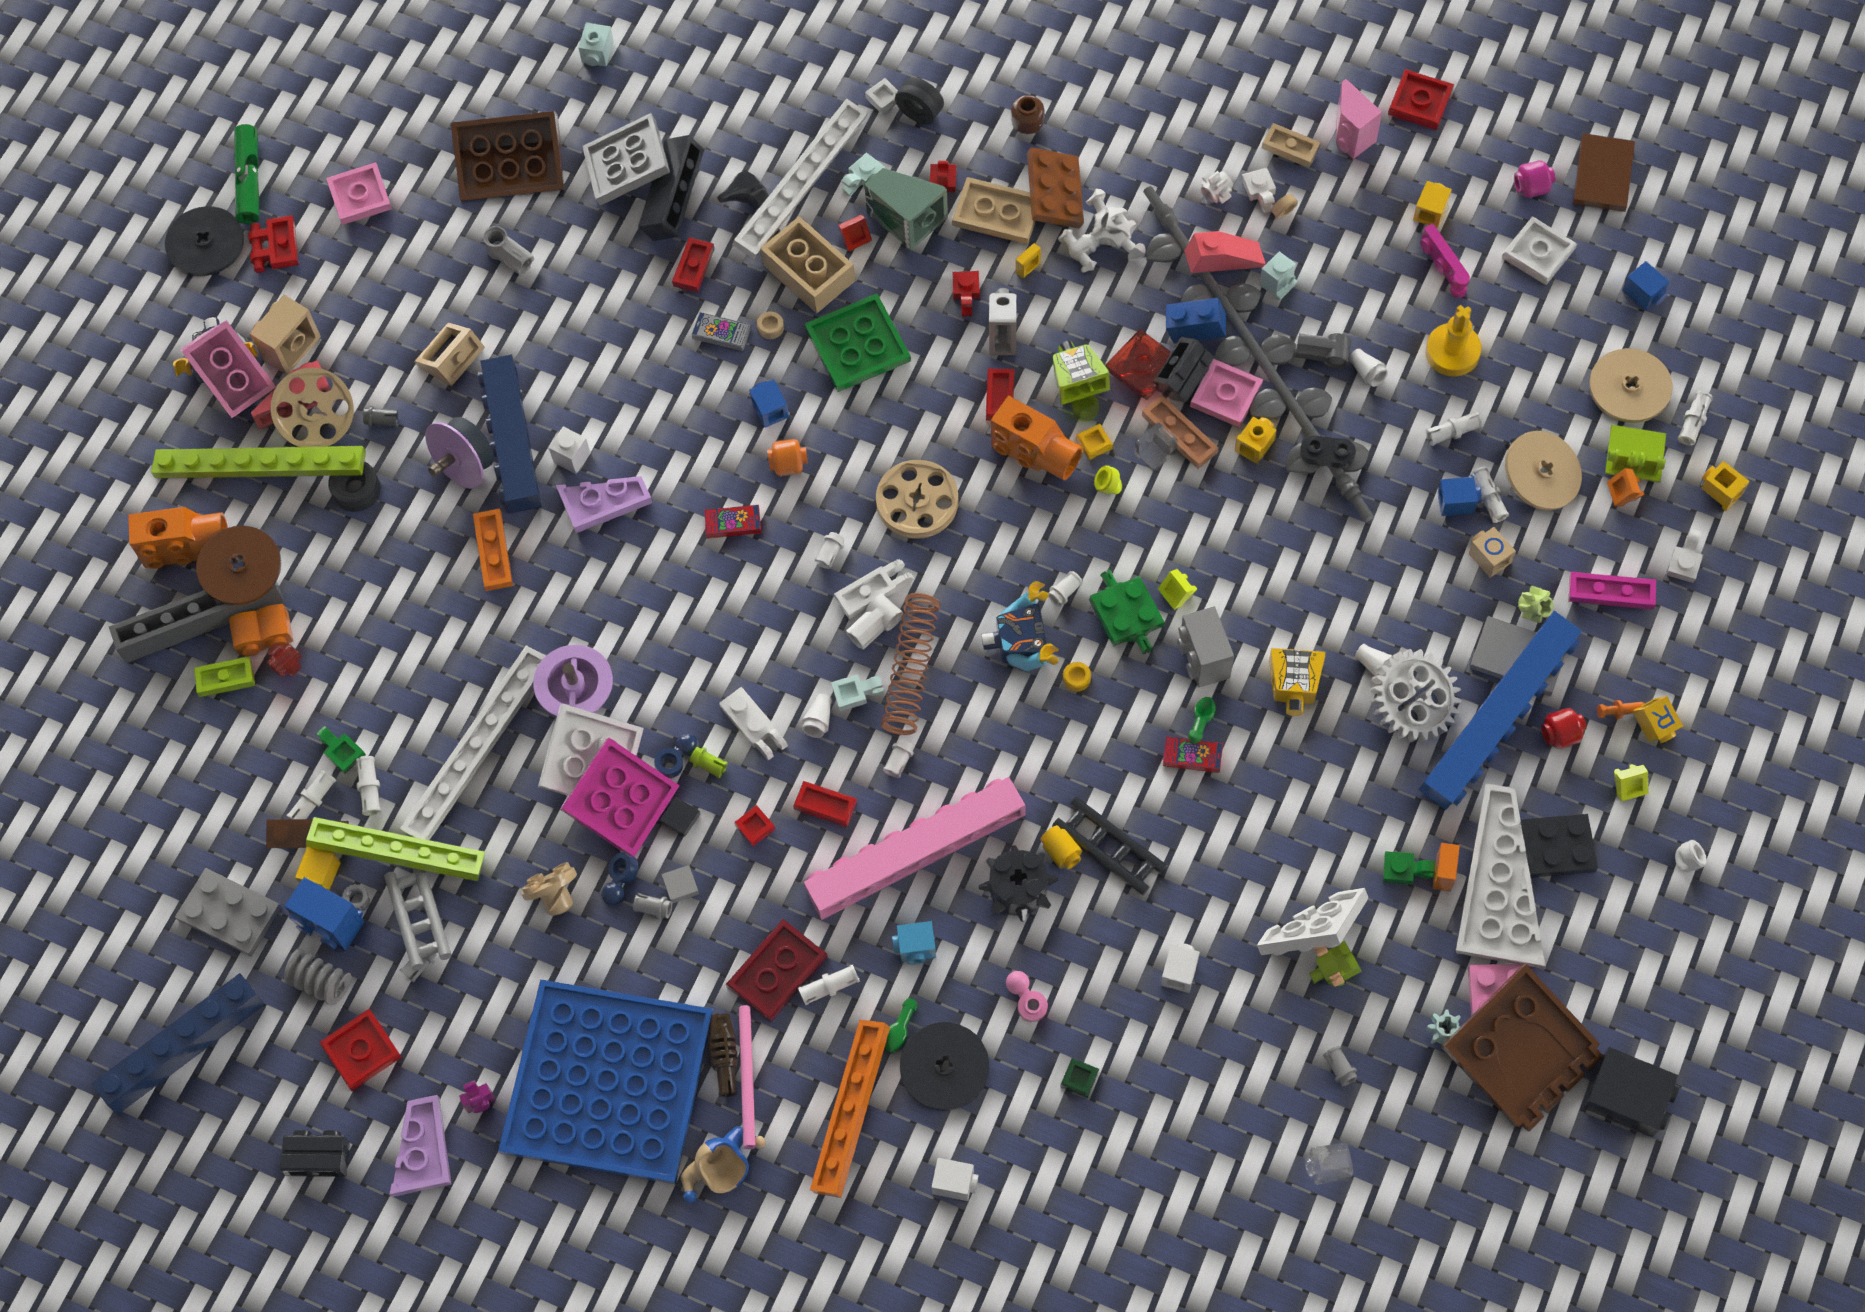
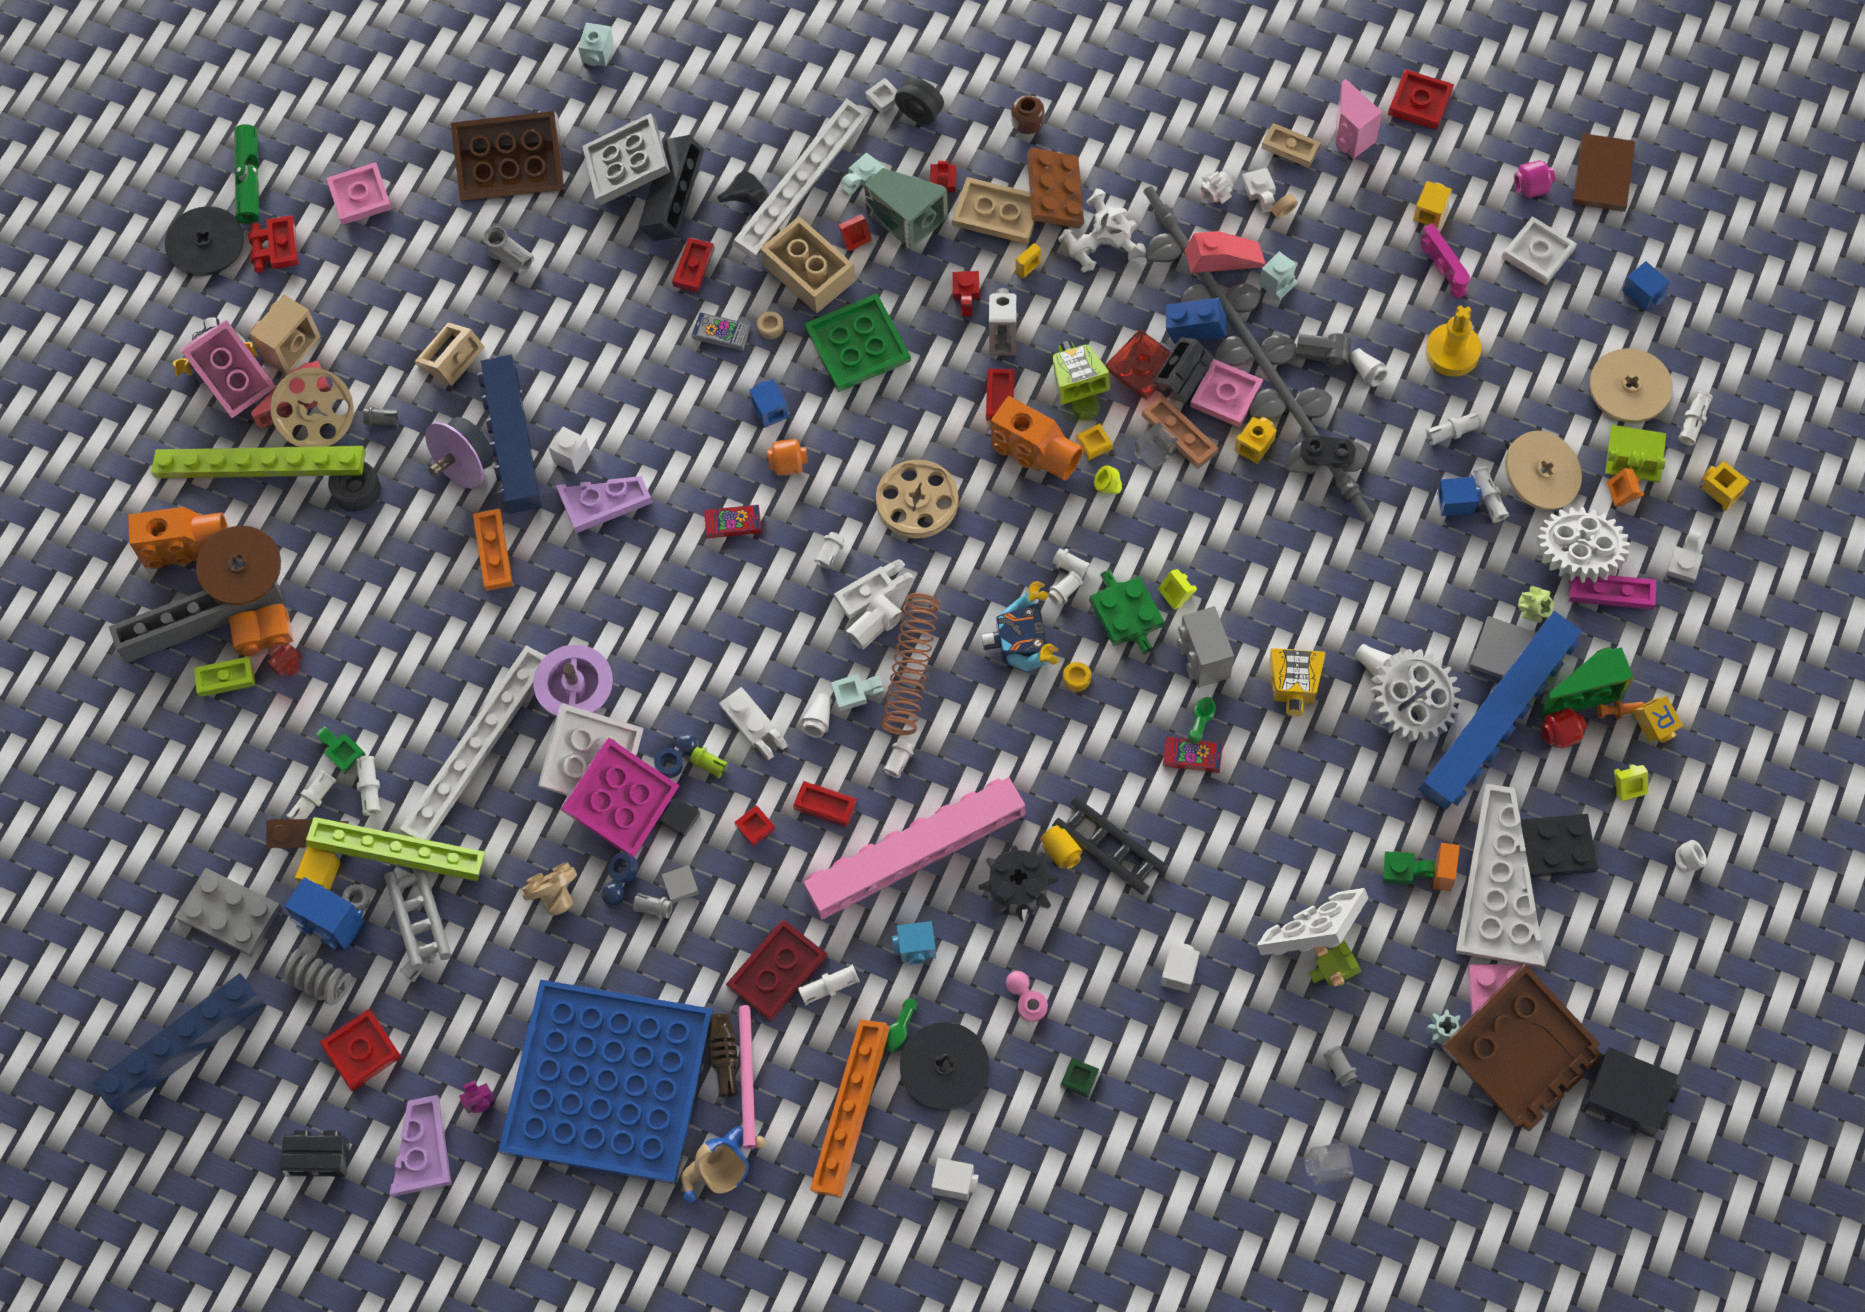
(1070, 562): none -> white pin
(1491, 551): tan brick -> none
(1582, 544): none -> white gear
(1596, 682): none -> green slope

